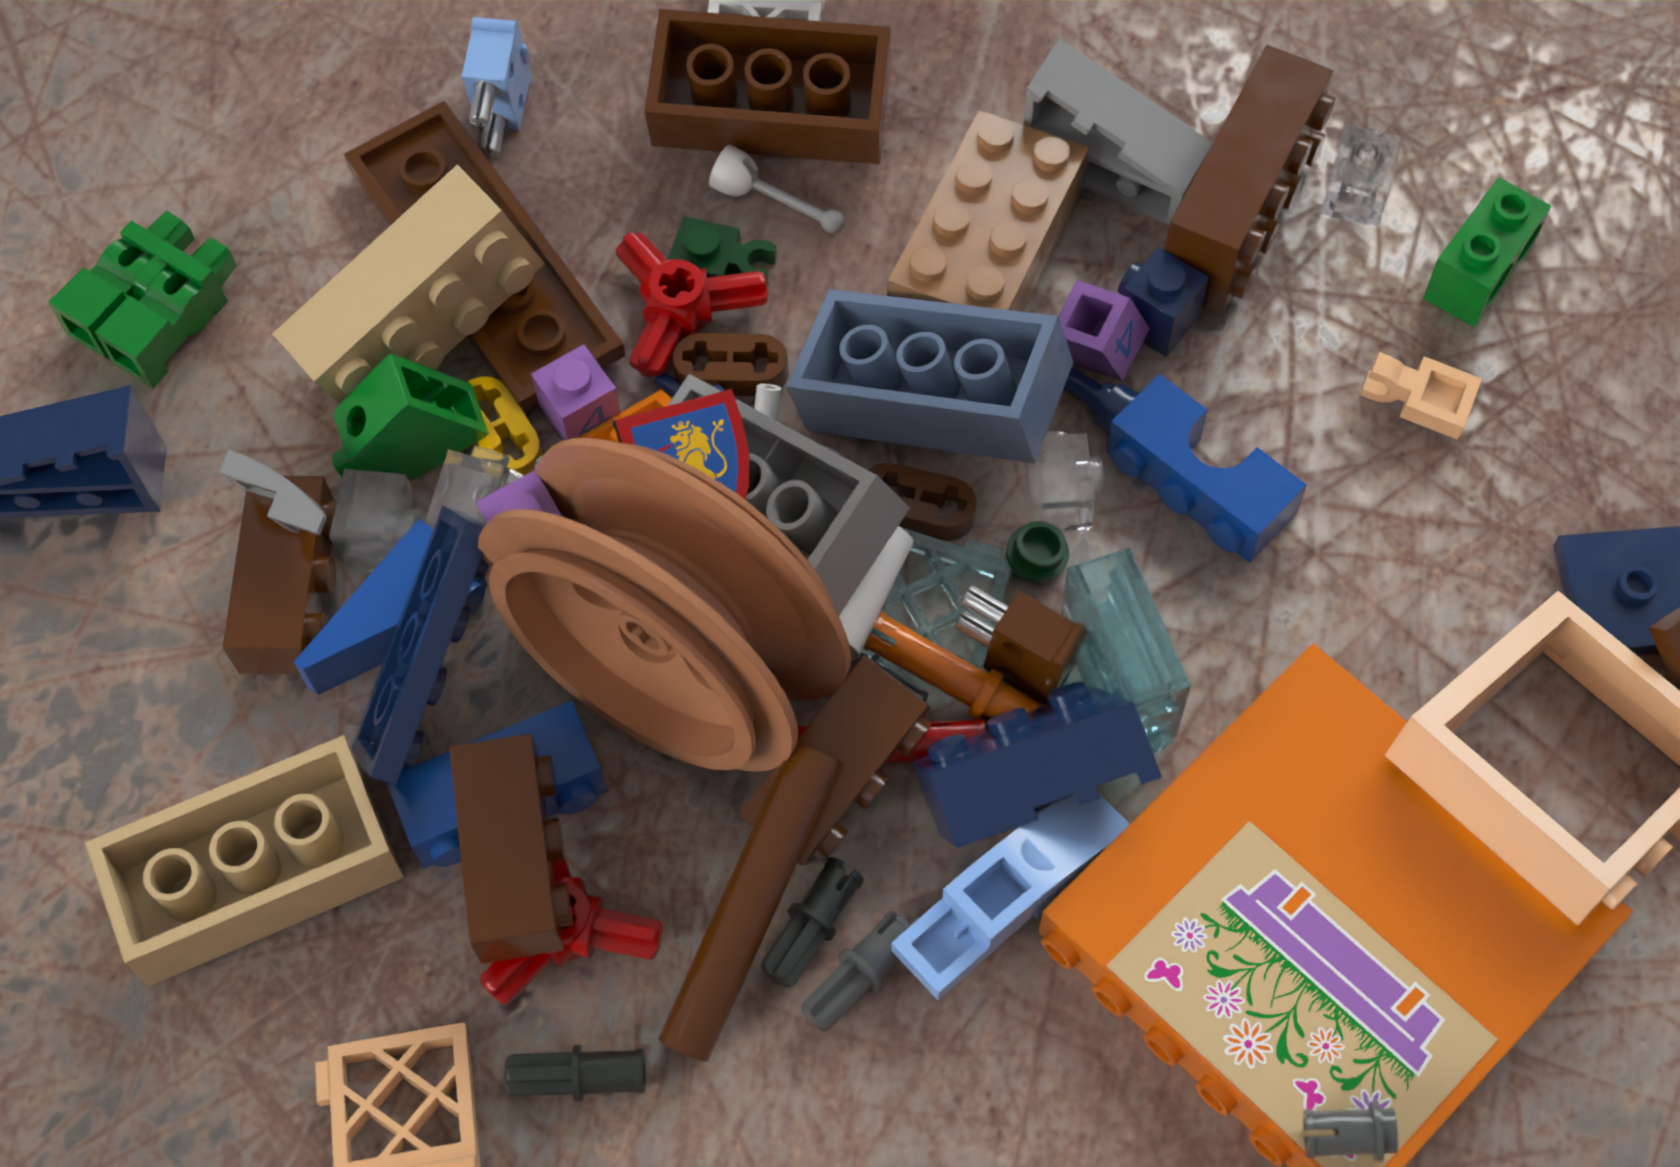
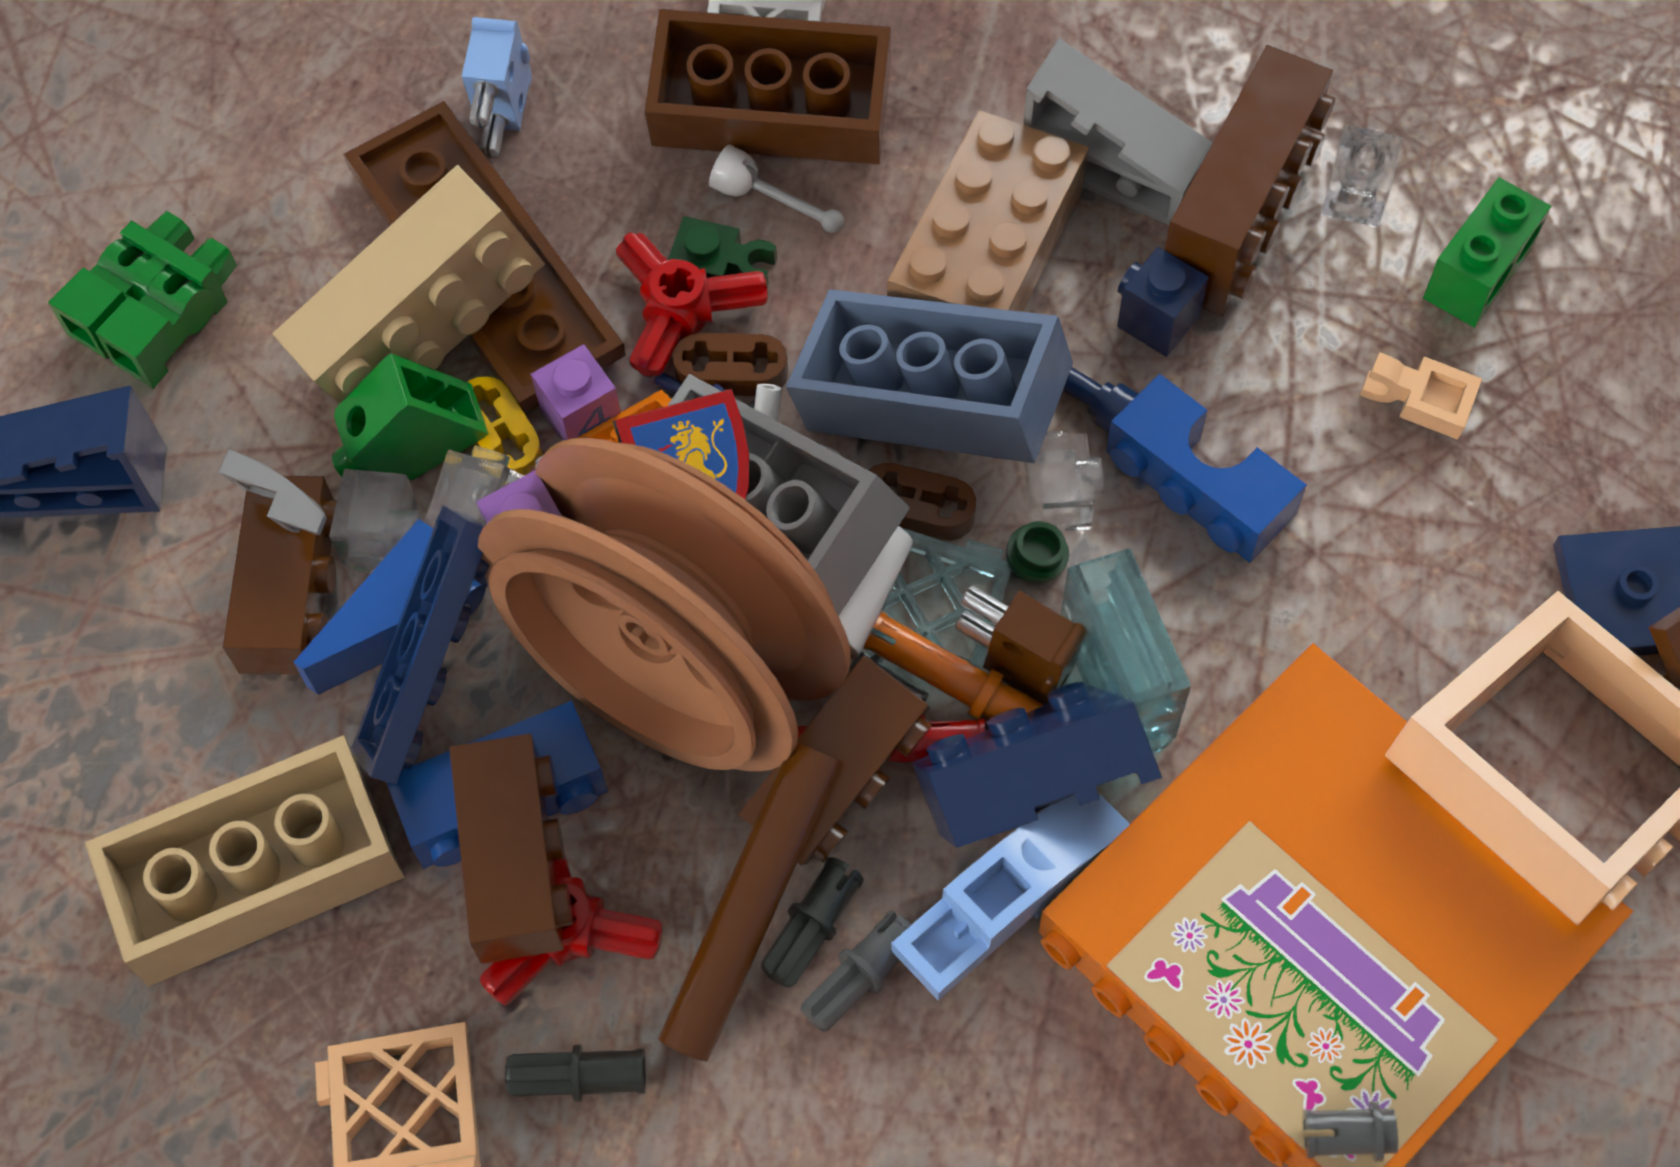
(1102, 329): medium lavender brick -> none

